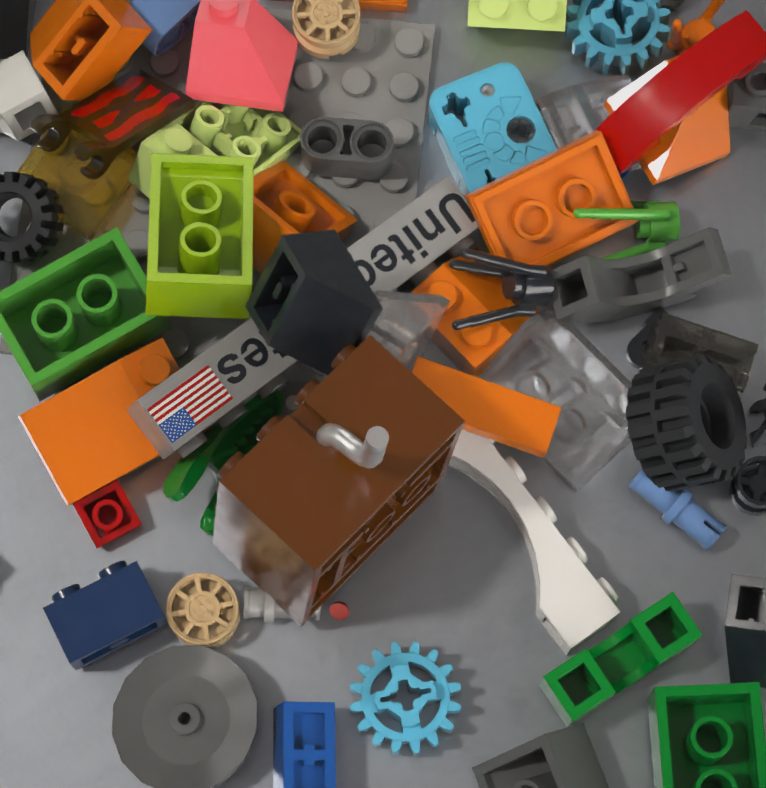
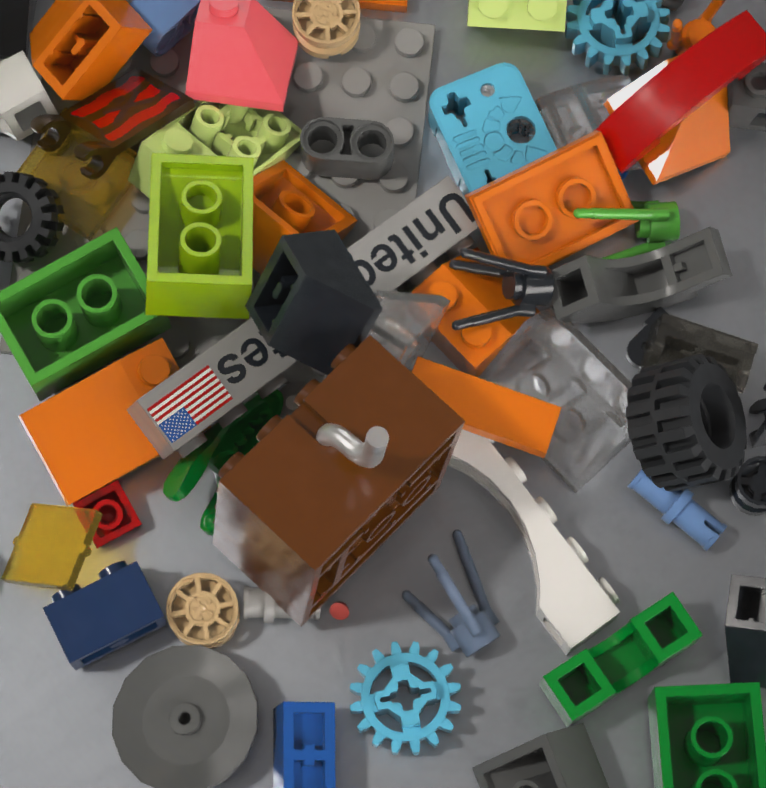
(52, 546): none -> clear yellow piece
(471, 627): none -> sand blue plant

